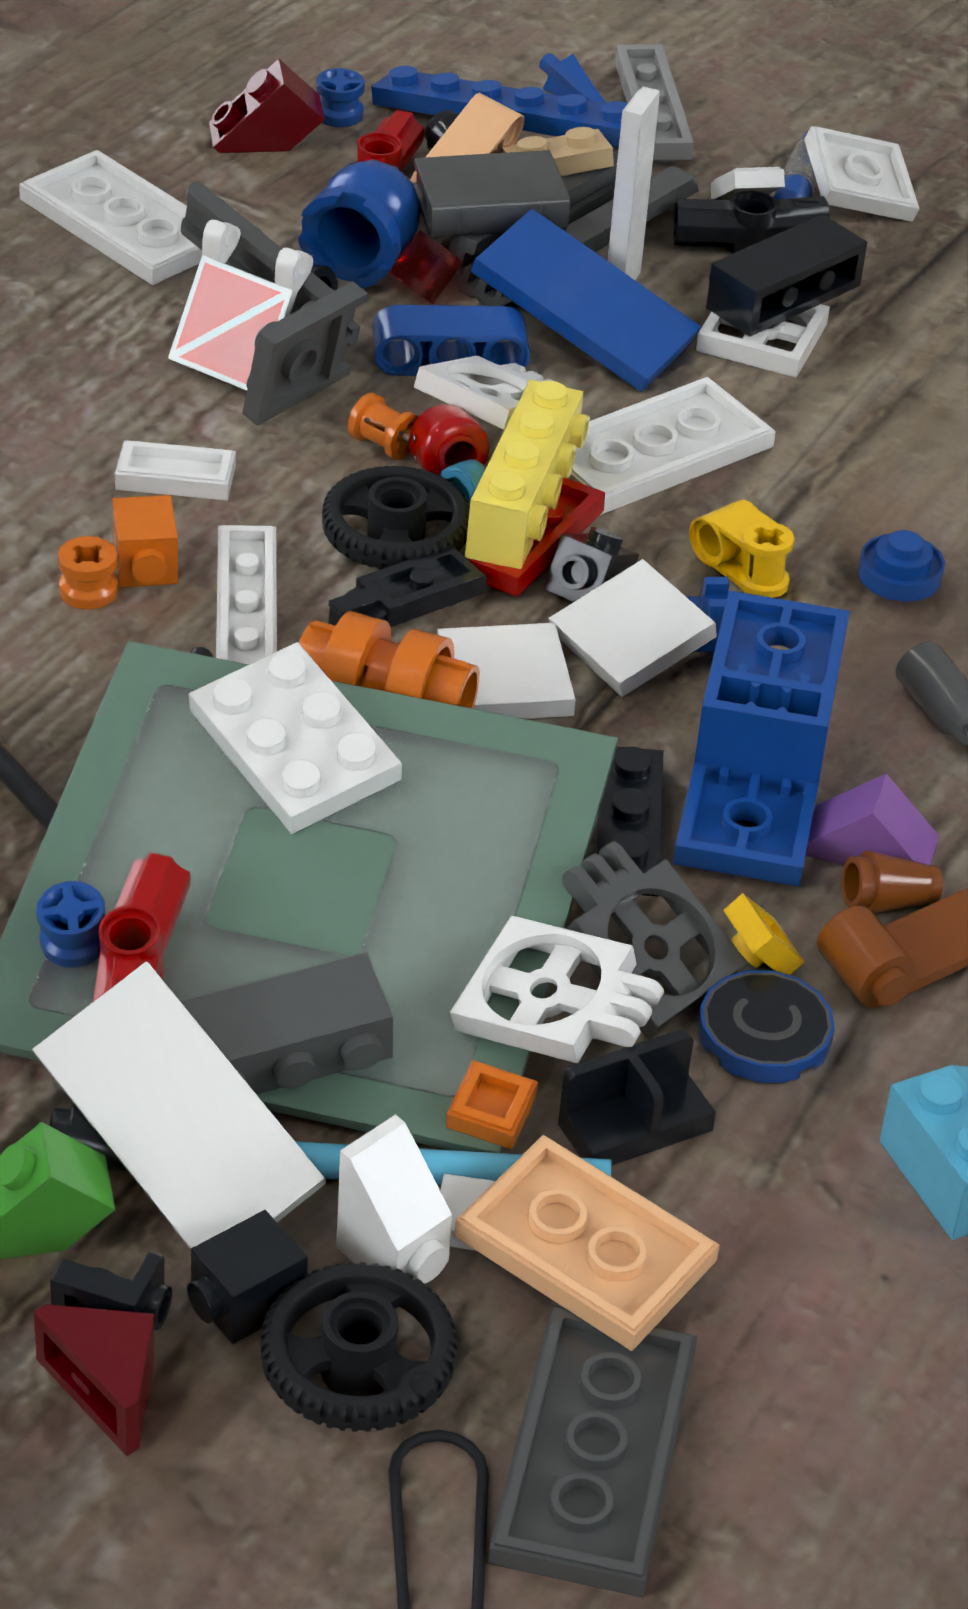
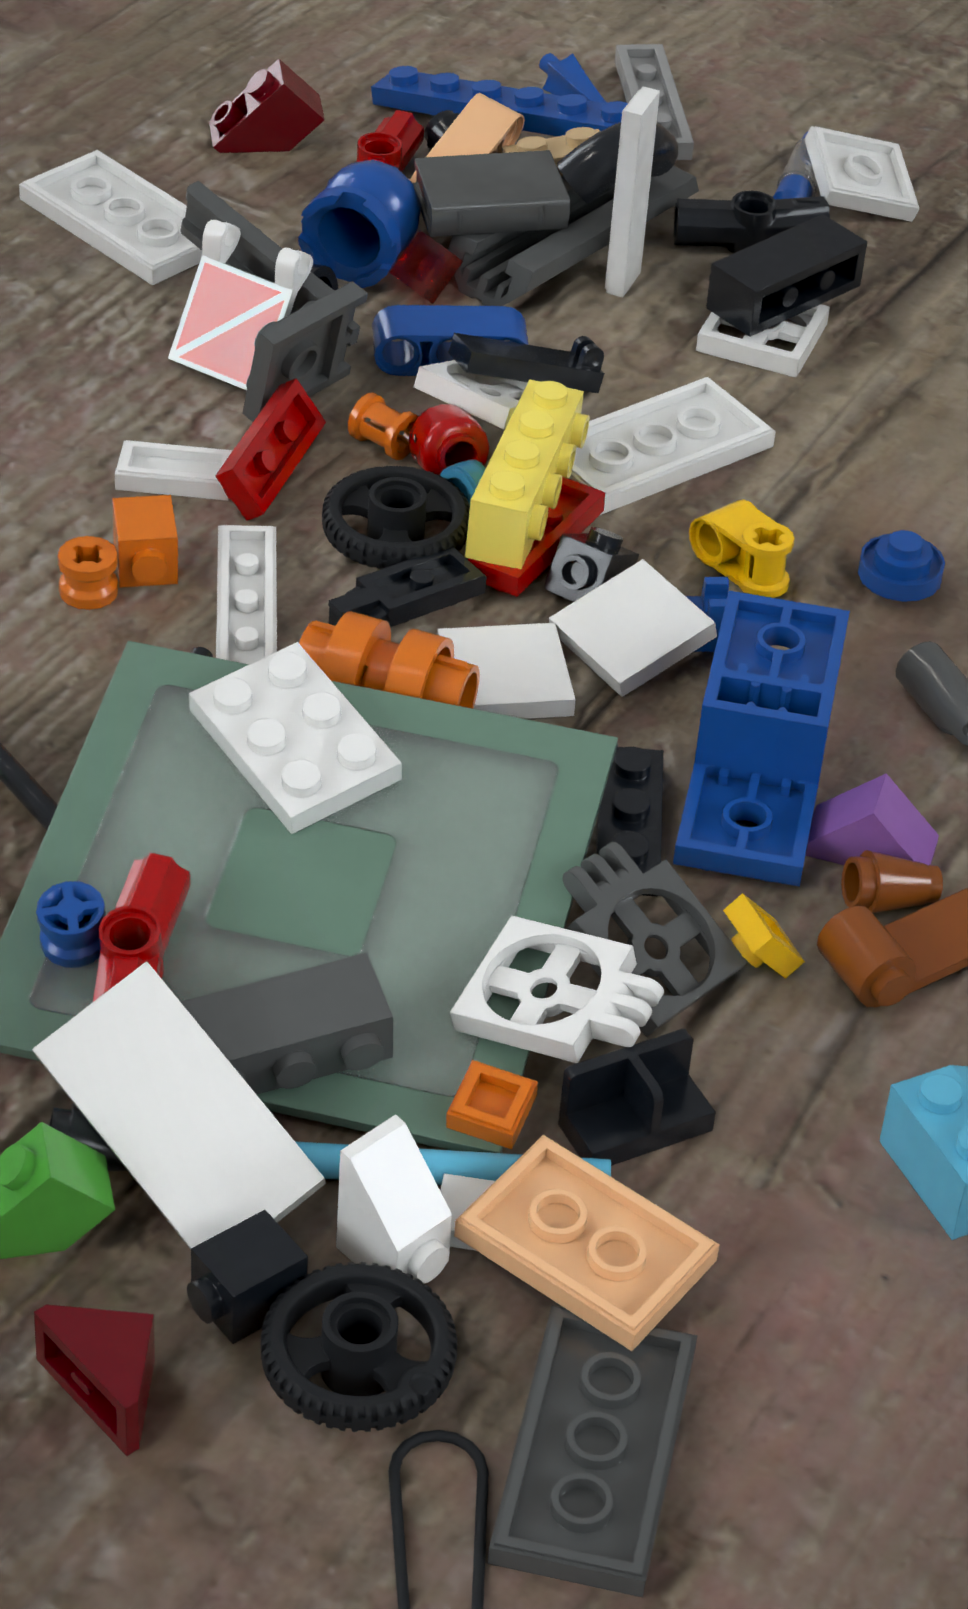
(101, 1289): black bracket -> none
(270, 449): none -> red plate
(340, 96): blue wheel -> none
(522, 362): none -> black hinge
(586, 299): blue tile -> none
(593, 164): none -> black cylinder
(747, 179): white tile -> none
(766, 1025): tile -> none

